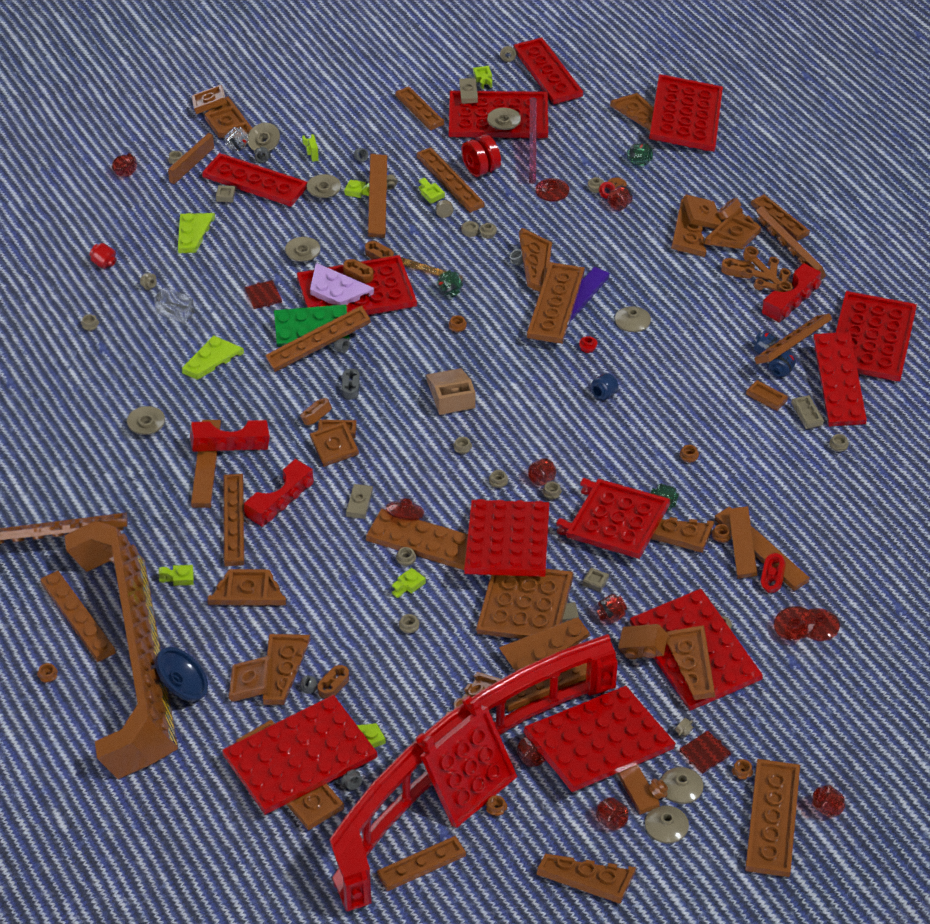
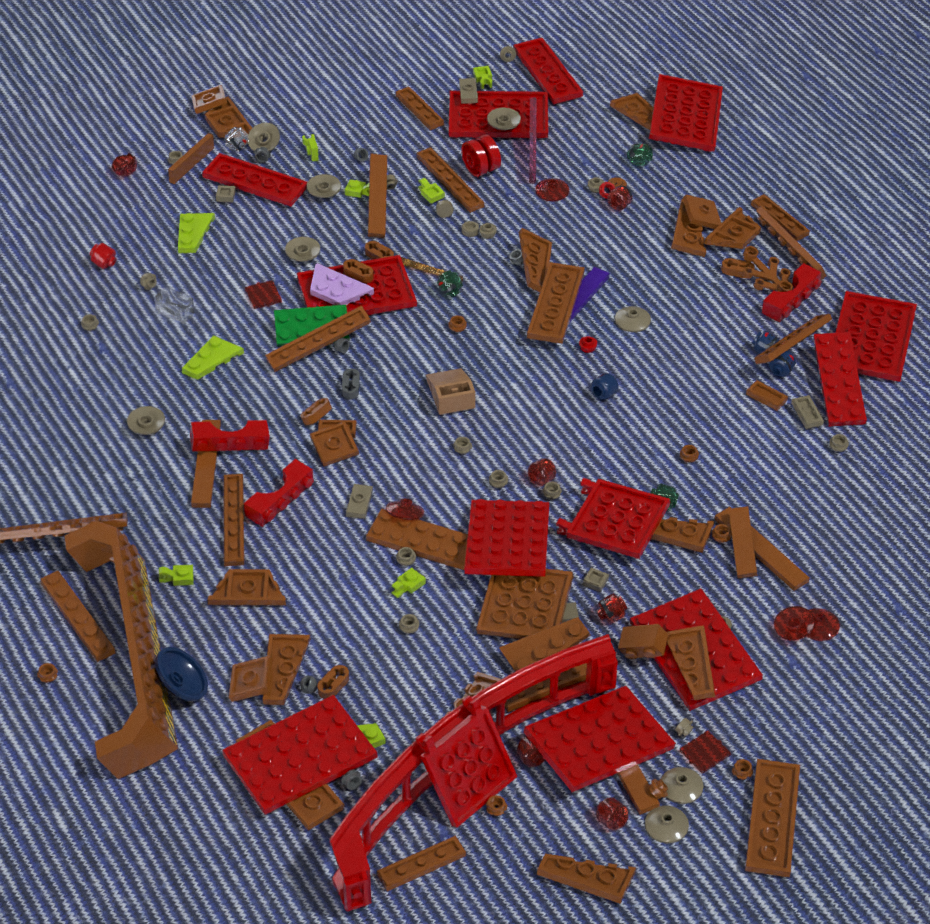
(729, 208): dark orange beam -> none
(773, 574): red plate -> none
(828, 801): clear red head -> none

